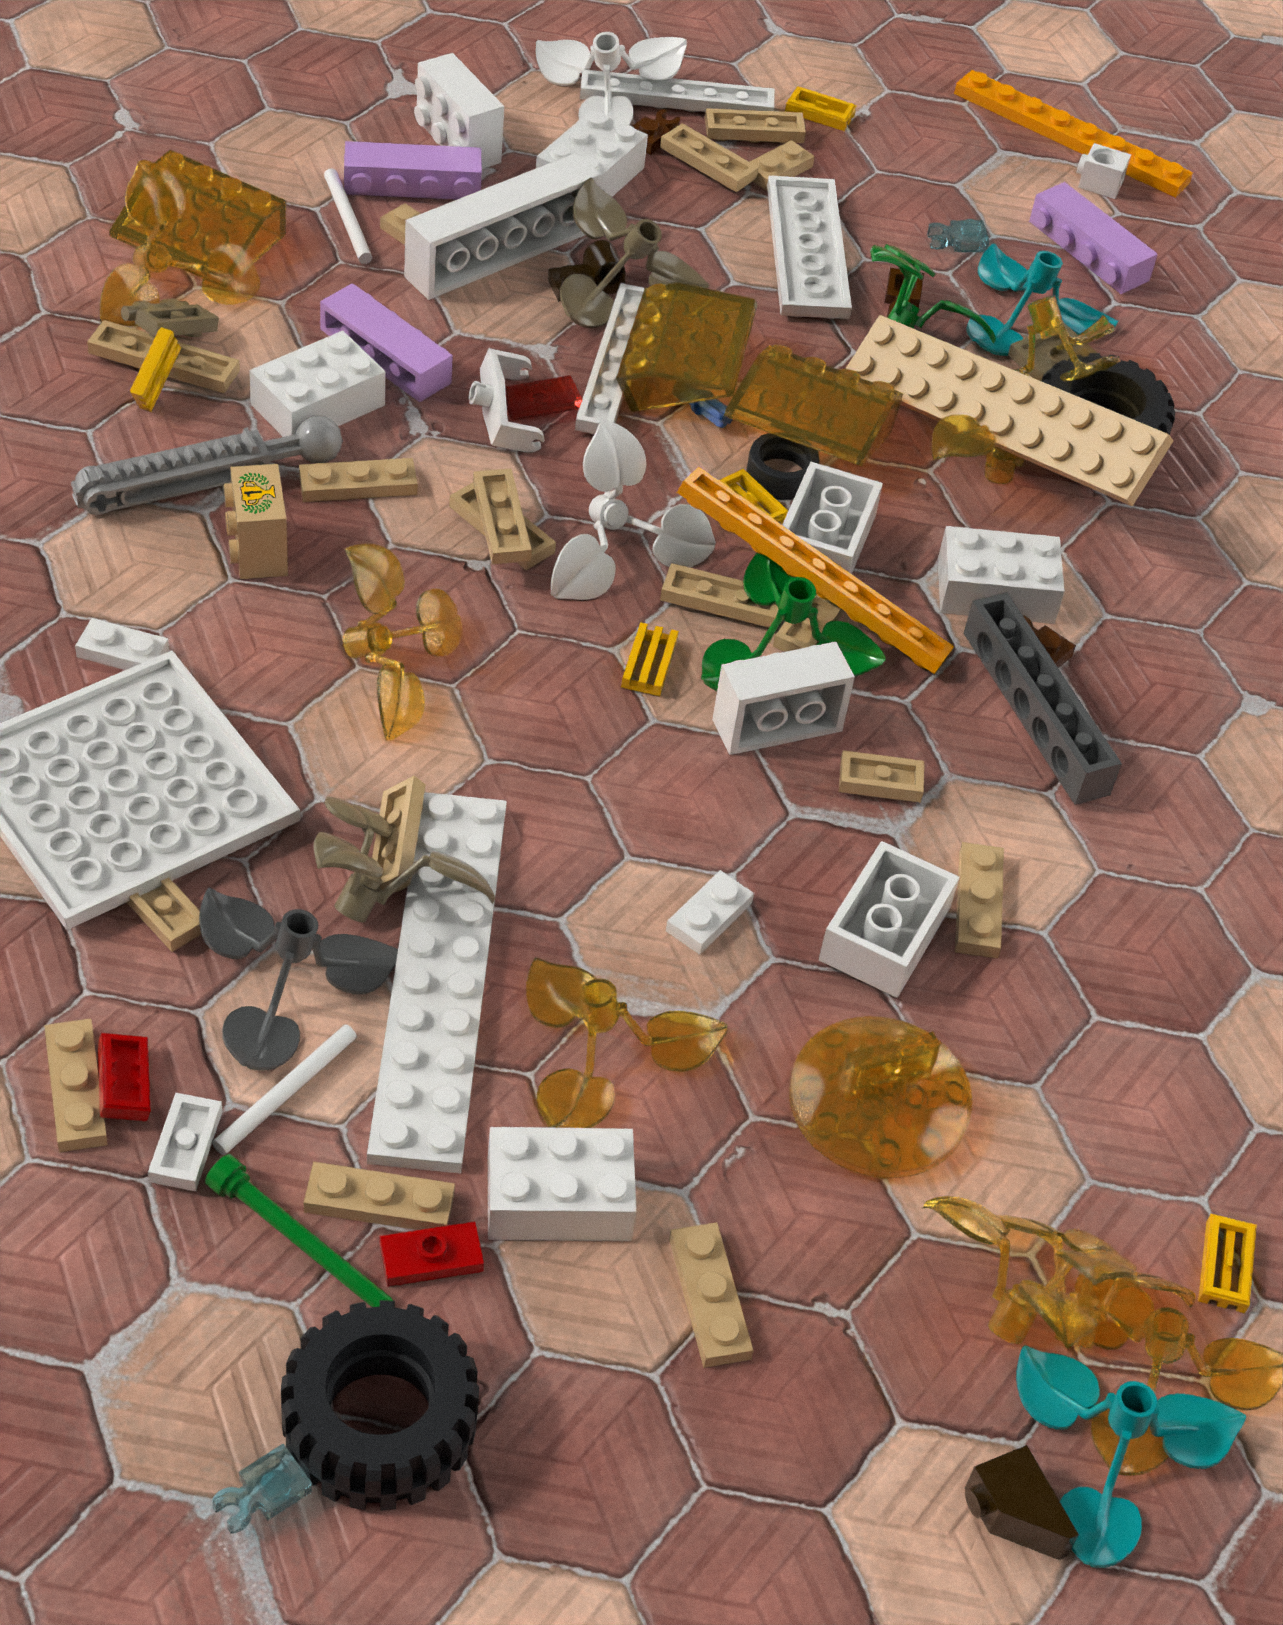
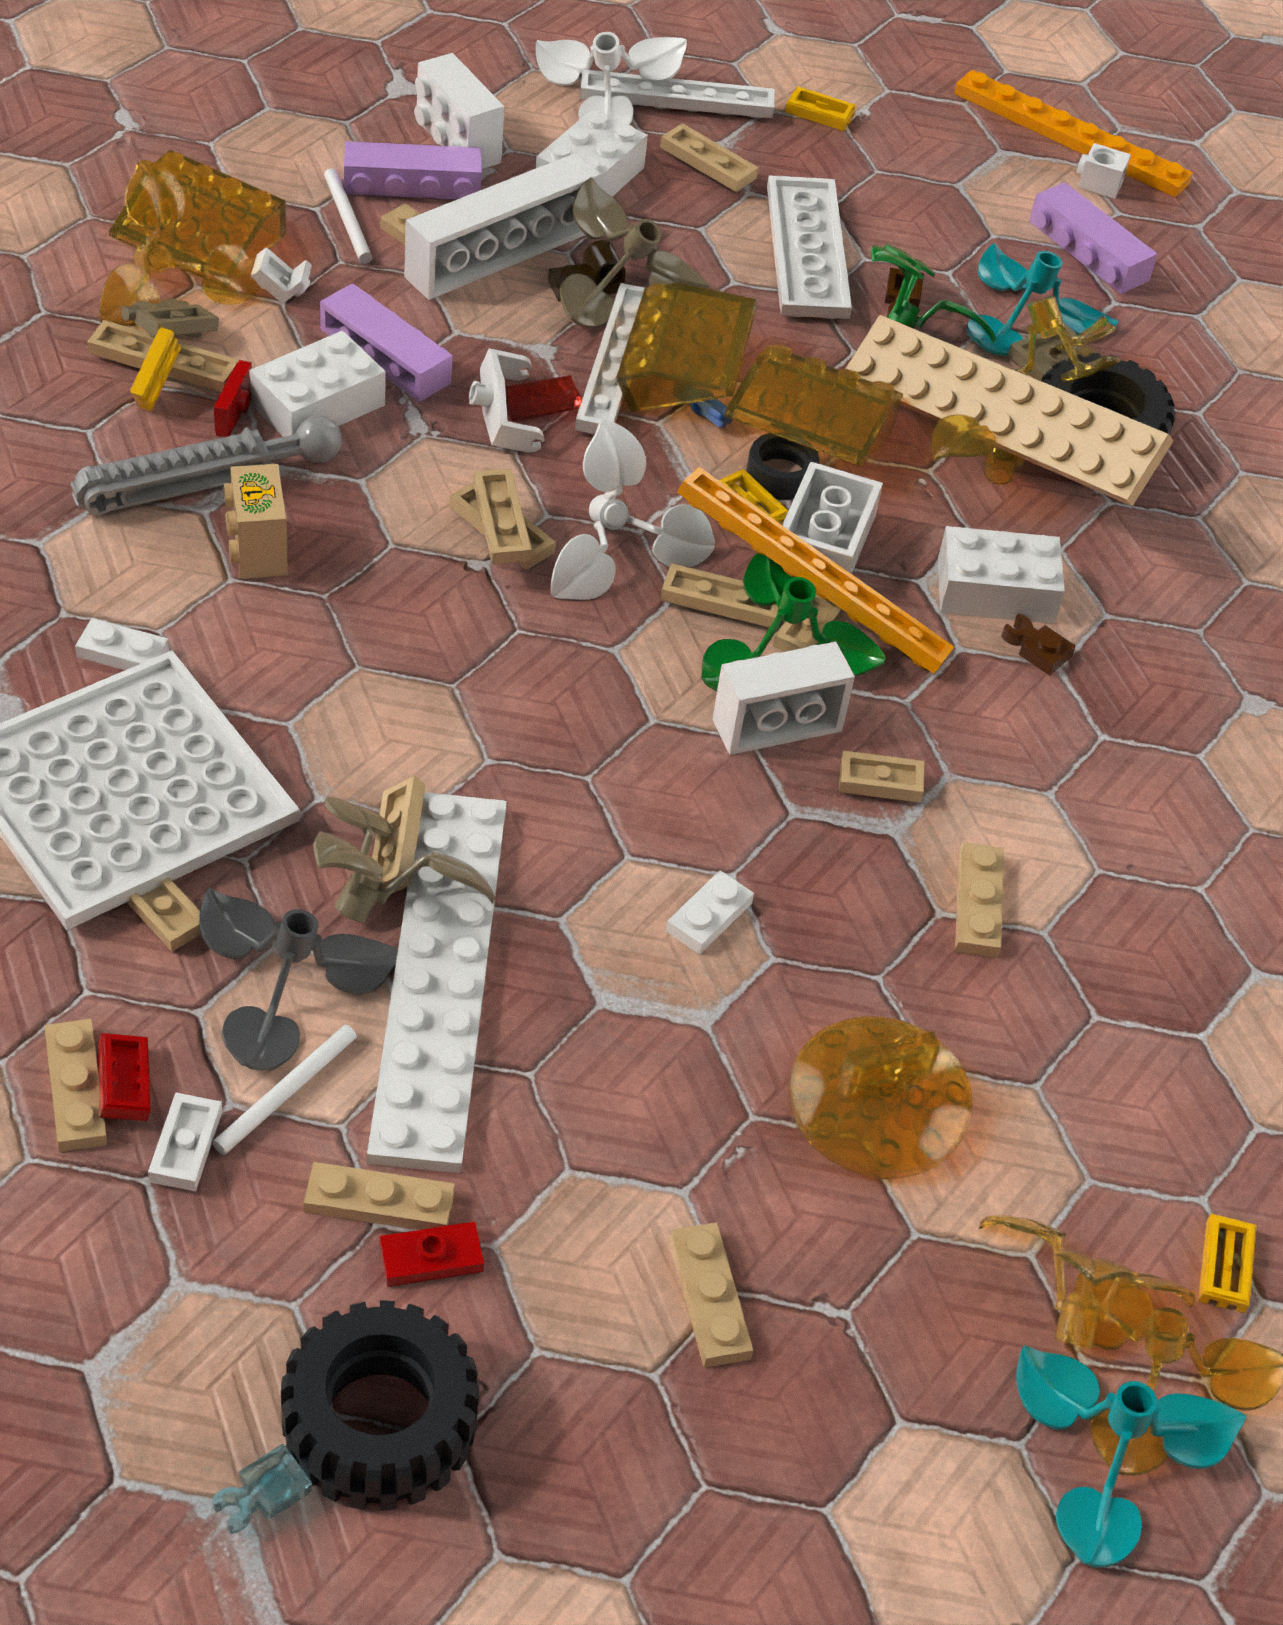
(230, 1179): green piece -> none
(233, 399): none -> red plate
(278, 277): none -> white bracket
(357, 479): tan plate -> none
(377, 583): clear yellow plant -> none
(561, 1184): white brick -> none
(562, 992): clear yellow plant -> none
(655, 637): yellow tile -> none
(656, 129): reddish brown plate -> none
(754, 125): tan plate -> none
(784, 160): tan plate -> none
(888, 919): white brick -> none
(963, 235): clear light blue plate -> none
(1020, 1504): dark brown slope -> none
(1026, 1300): clear yellow plant -> none
(1042, 699): dark grey brick -> none

